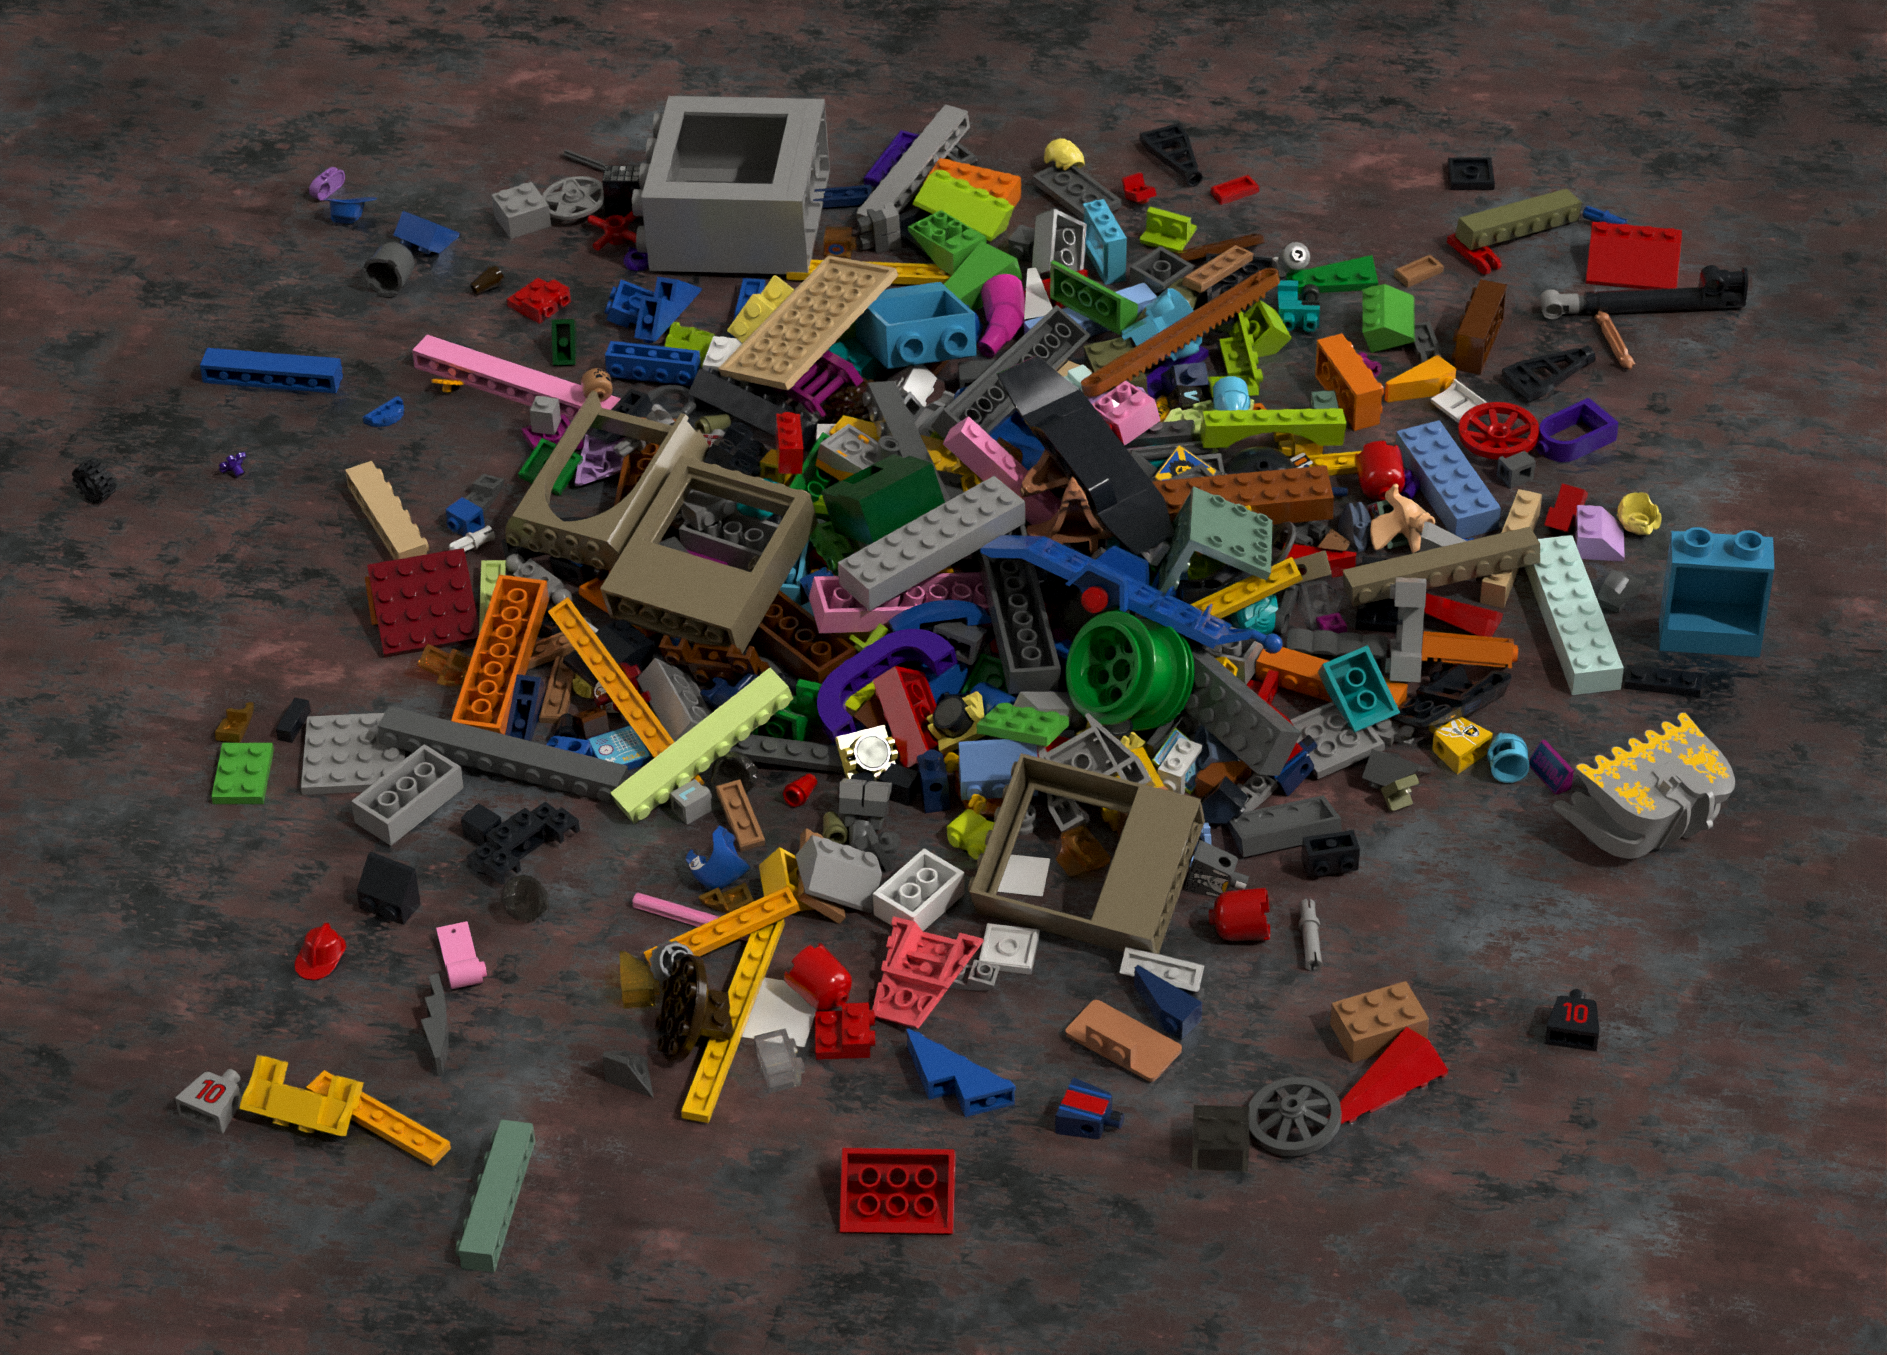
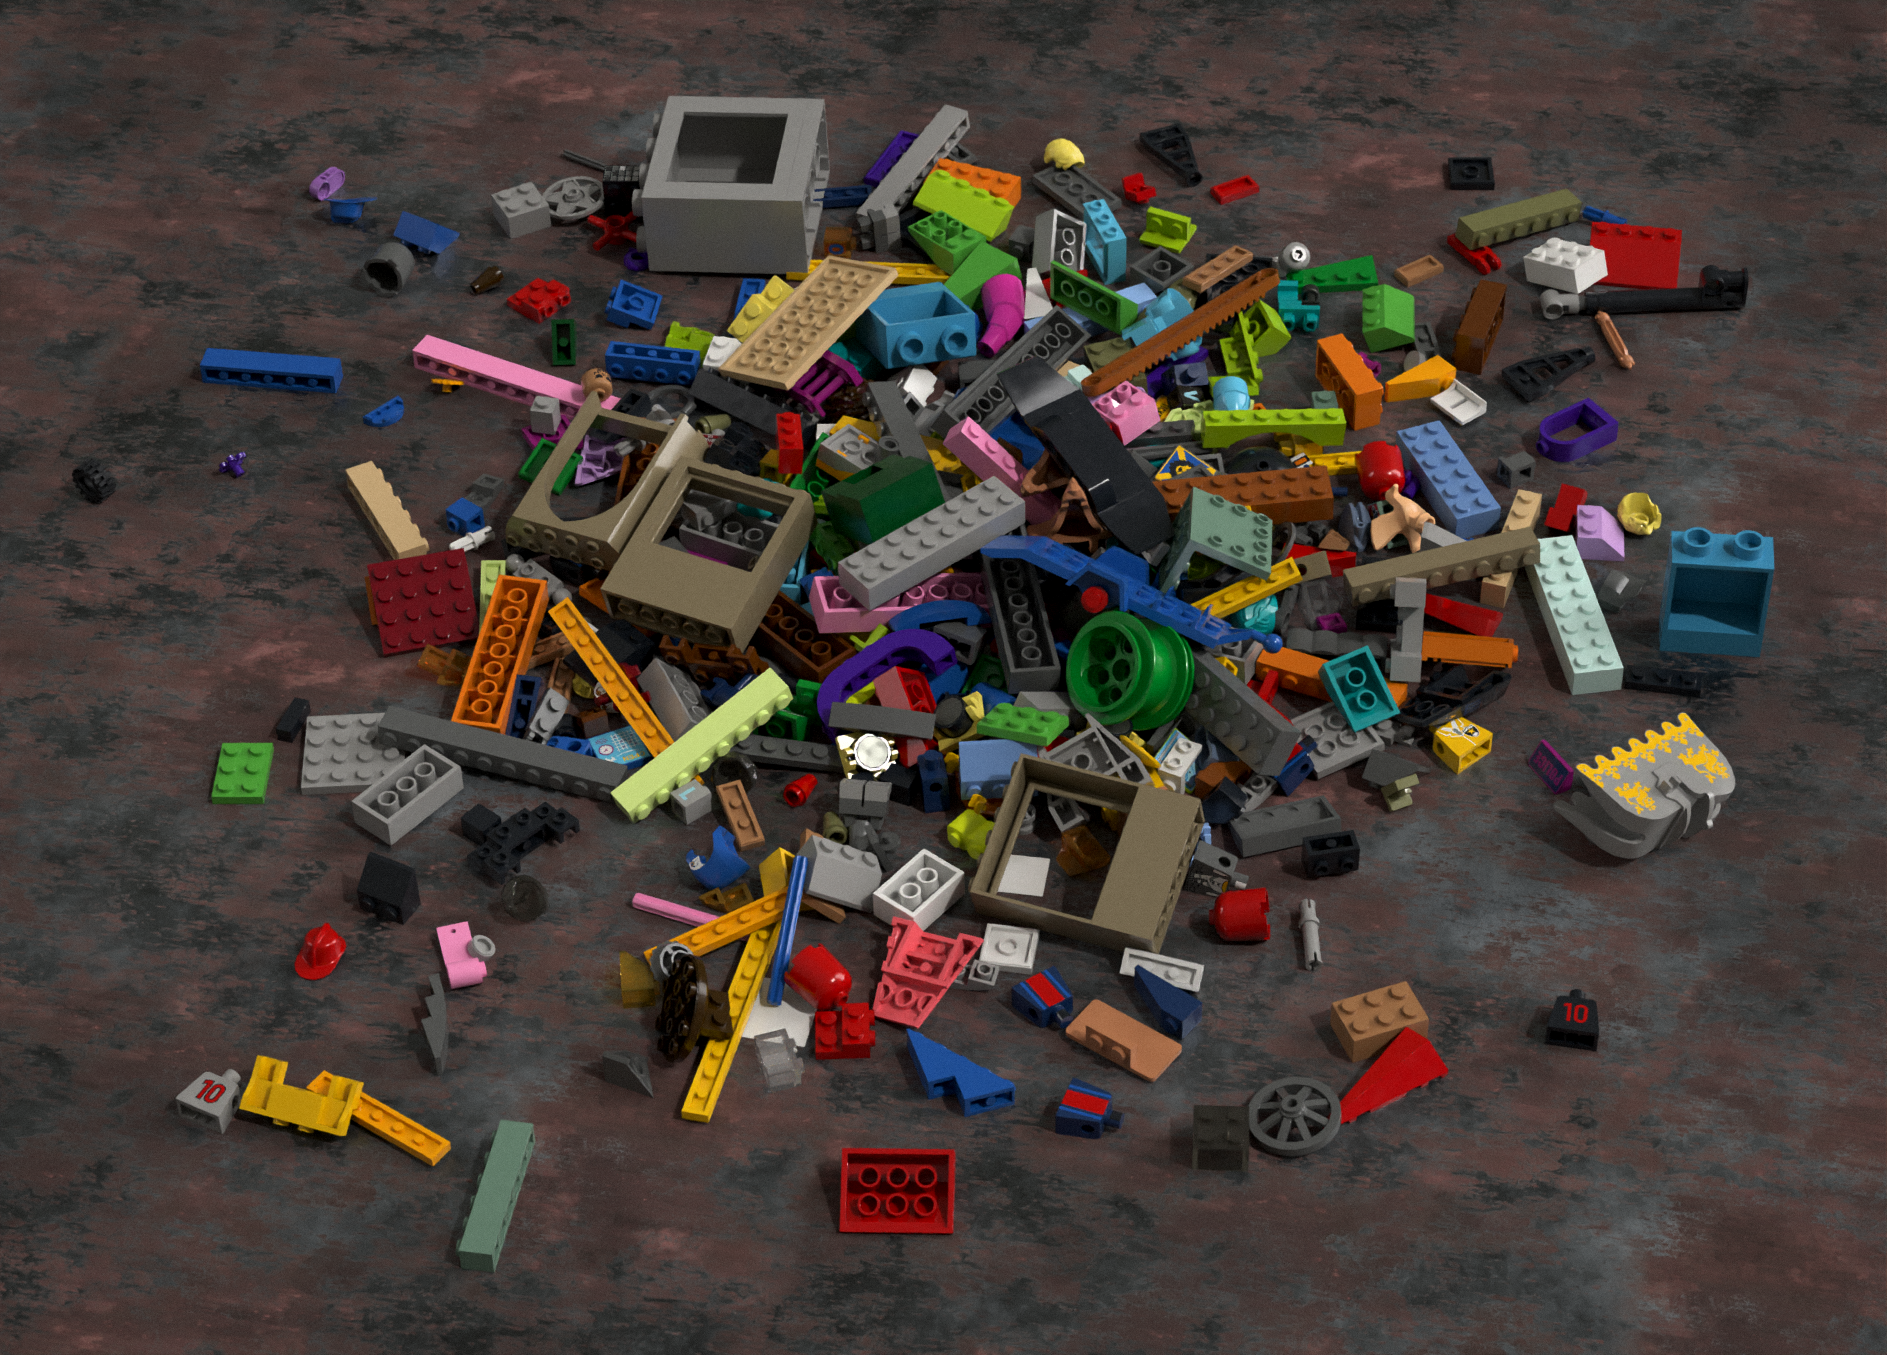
(235, 724): pearl gold slope -> none
(481, 947): none -> light grey tile
(546, 716): none -> hinge
(660, 311): blue slope -> none
(787, 930): none -> blue axle
(881, 720): none -> dark grey slope
(1044, 999): none -> dark blue torso
(1144, 756): none -> yellow dish
(1220, 247): reddish brown tile -> none
(1413, 359): none -> light grey tile
(1498, 435): red wheel -> none
(1508, 758): medium azure helmet -> none
(1565, 265): none -> white brick

